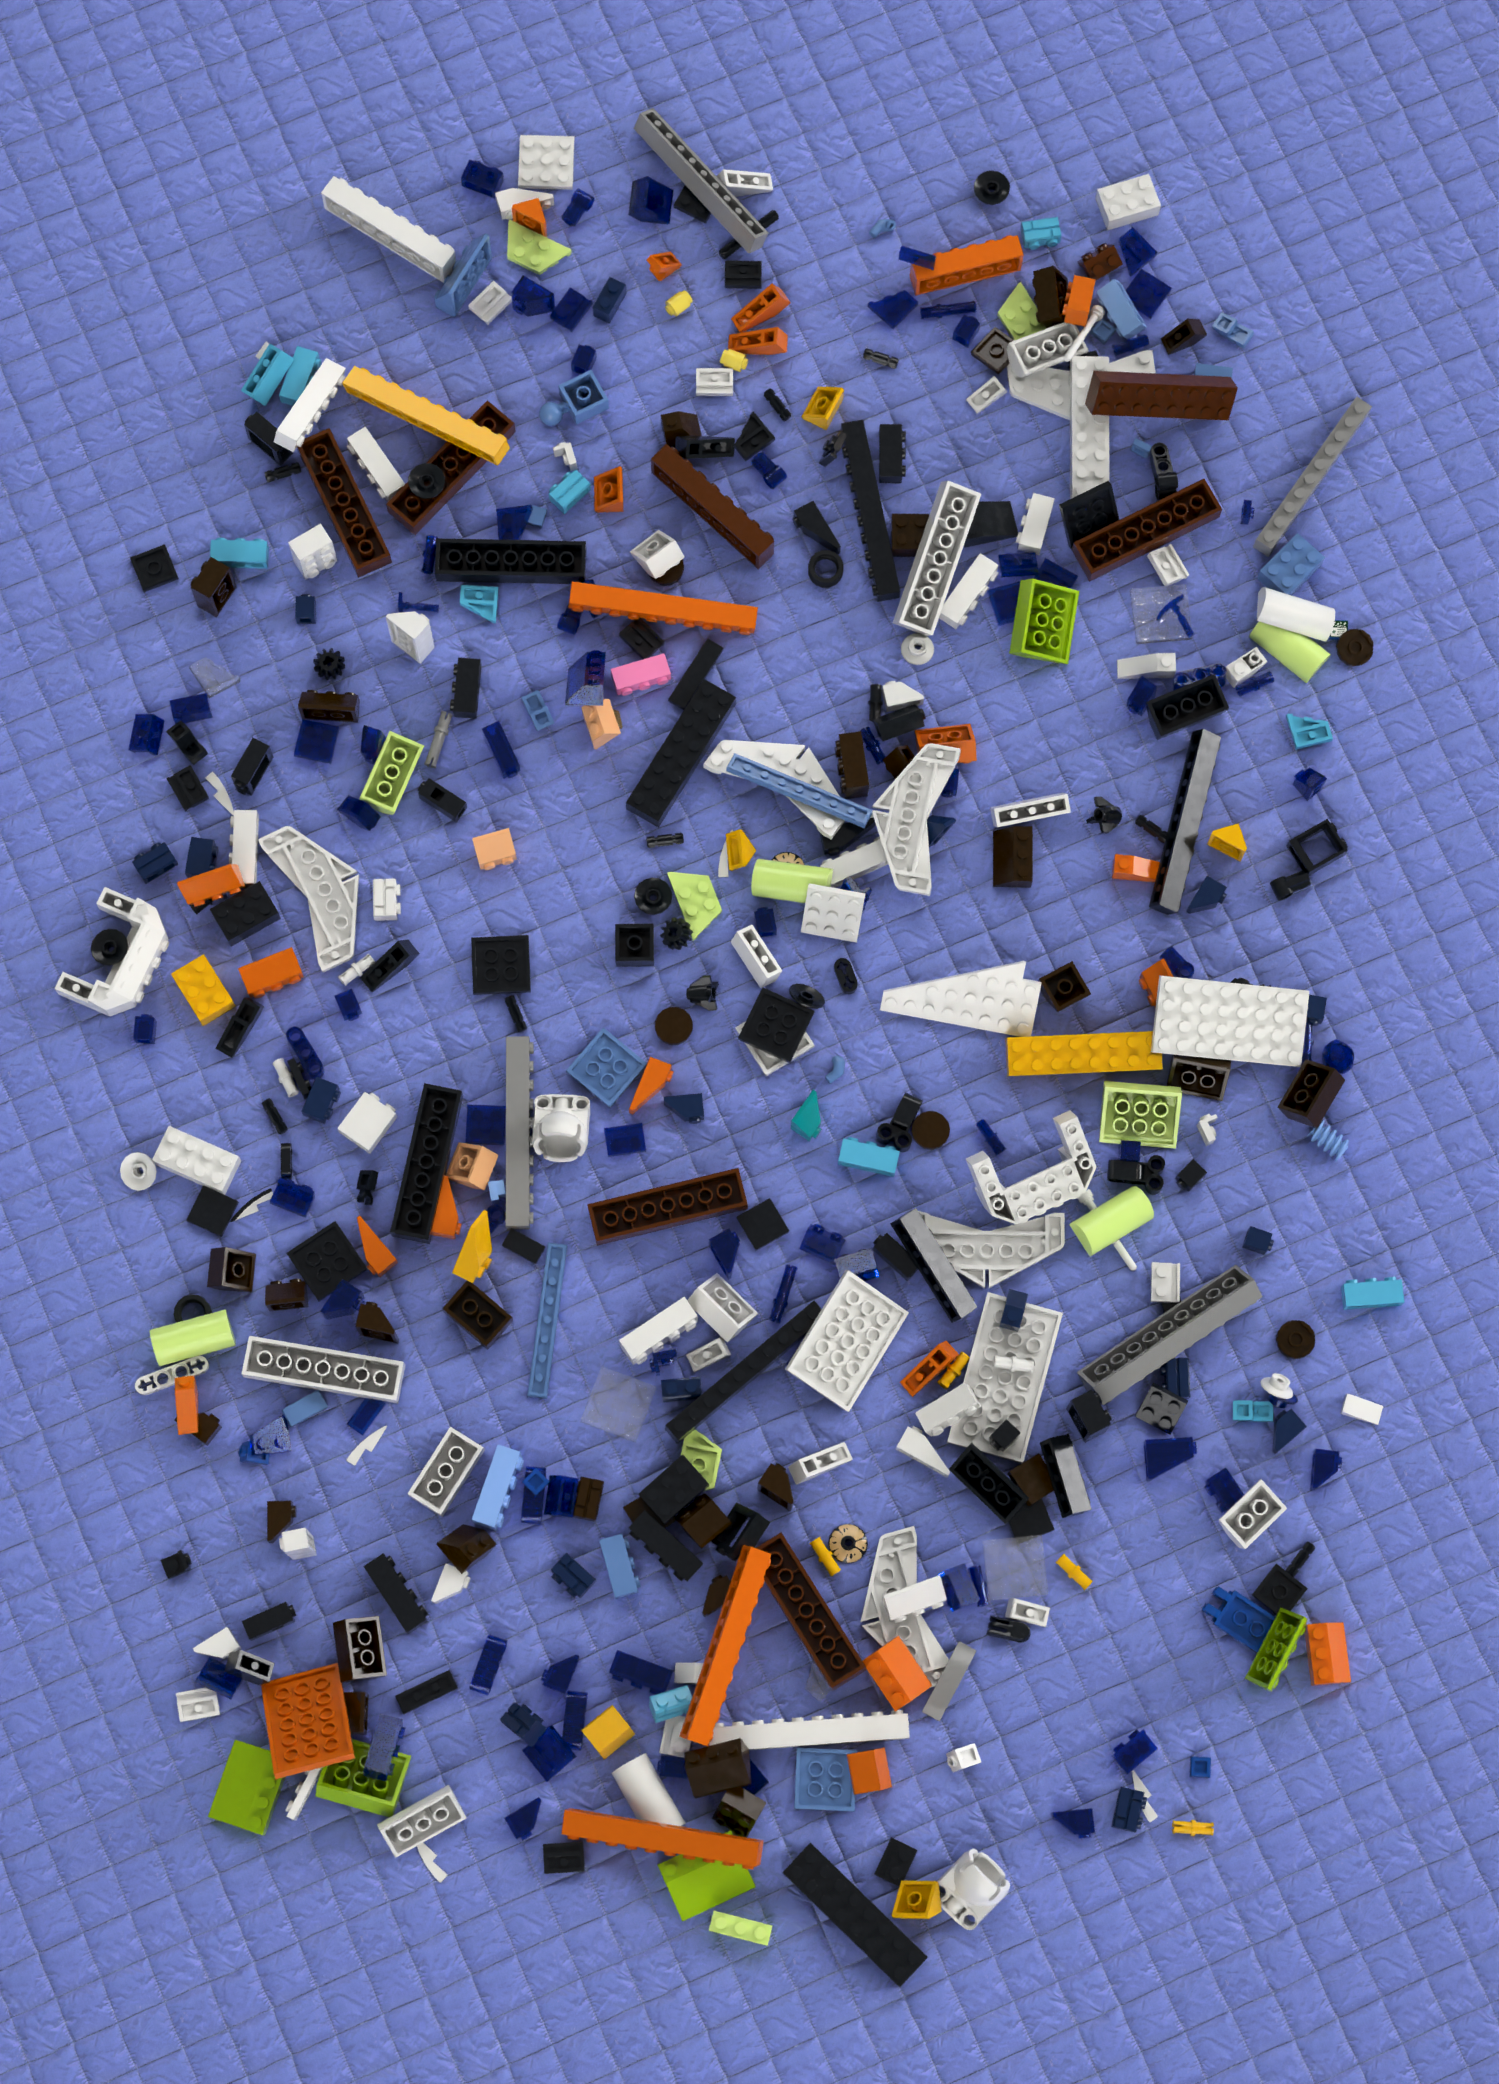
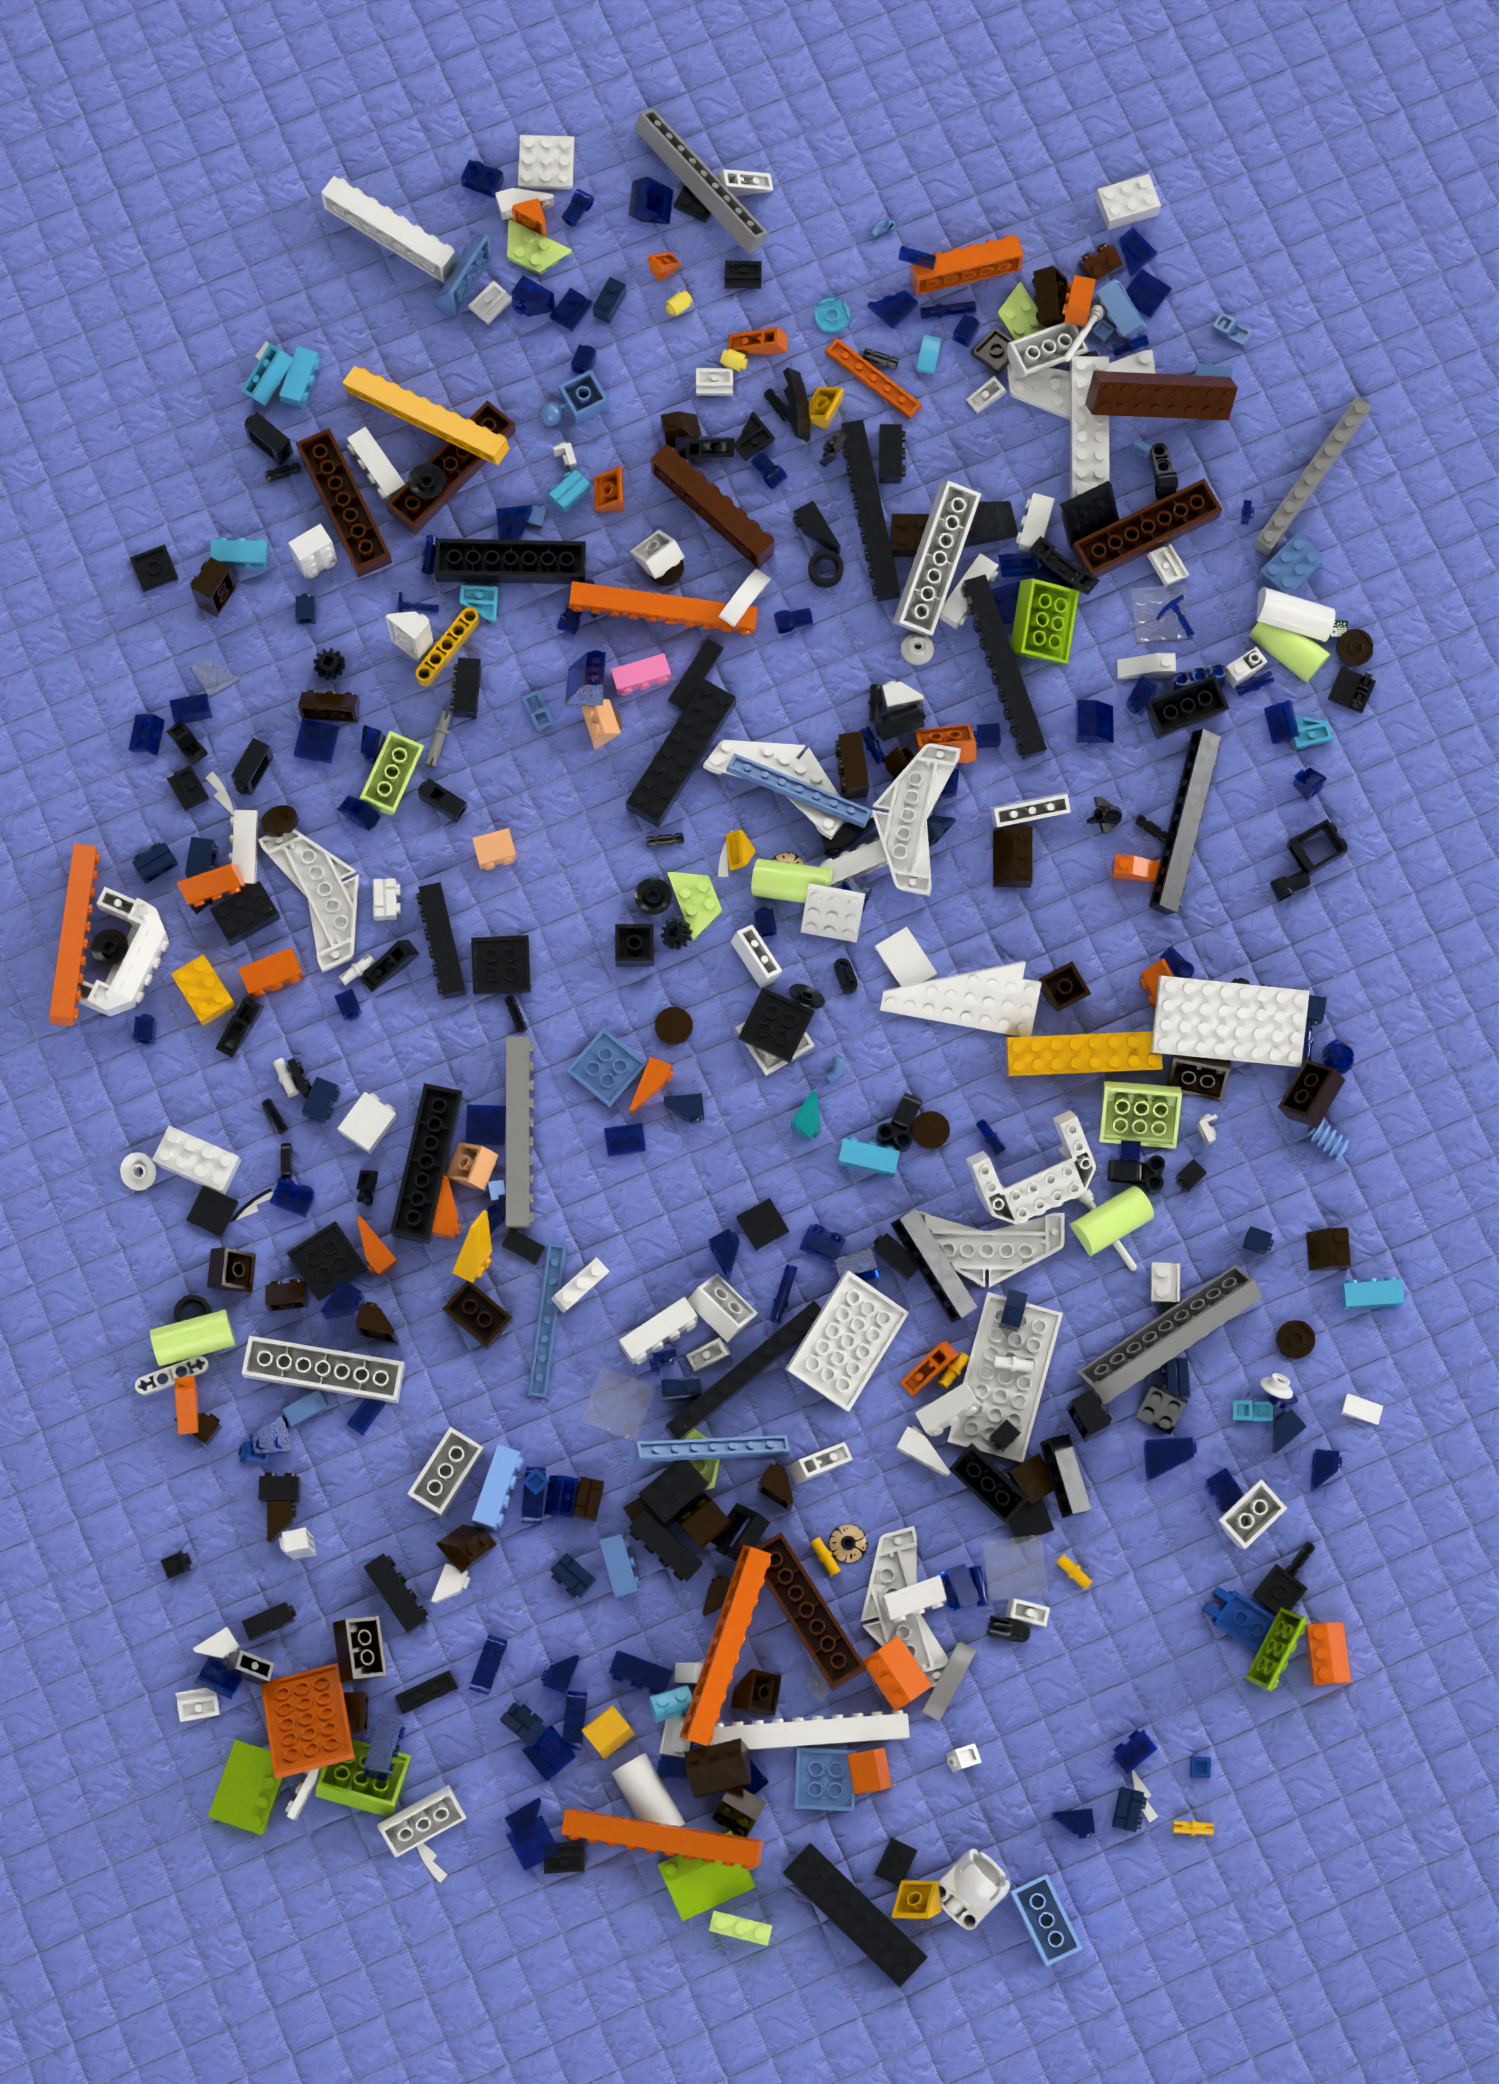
(73, 935): none -> orange brick
(279, 821): none -> dark brown tile
(279, 1487): none -> black brick
(301, 1044): clear blue beam -> none
(309, 405): white brick -> none
(368, 1443): white sticker -> none
(442, 941): none -> black brick
(448, 638): none -> yellow beam
(501, 750): clear blue slope -> none
(533, 1843): none -> clear blue plate
(561, 1126): white piece -> none
(580, 1285): none -> white brick
(641, 638): black plate -> none
(667, 1206): reddish brown brick -> none
(703, 992): black brick -> none
(712, 1448): none -> medium blue tile
(733, 245): black axle -> none
(744, 597): none -> white slope
(757, 1692): none -> dark brown slope
(761, 308): orange slope -> none
(787, 620): none -> clear blue piece
(798, 406): none -> black slope
(831, 315): none -> medium azure tile
(873, 378): none -> orange tile
(905, 958): none -> white tile
(929, 354): none -> medium azure slope
(987, 735): none -> clear blue brick
(991, 180): black dish -> none
(1003, 667): none -> black brick
(1040, 233): medium azure brick -> none
(1045, 1920): none -> light blue brick
(1063, 568): none -> black slope
(1094, 722): none -> clear blue slope
(1184, 335): dark brown slope -> none
(1207, 896): dark blue slope -> none
(1229, 841): yellow slope -> none
(1281, 722): none -> clear blue plate
(1328, 1249): none -> dark brown slope
(1352, 689): none -> black hinge

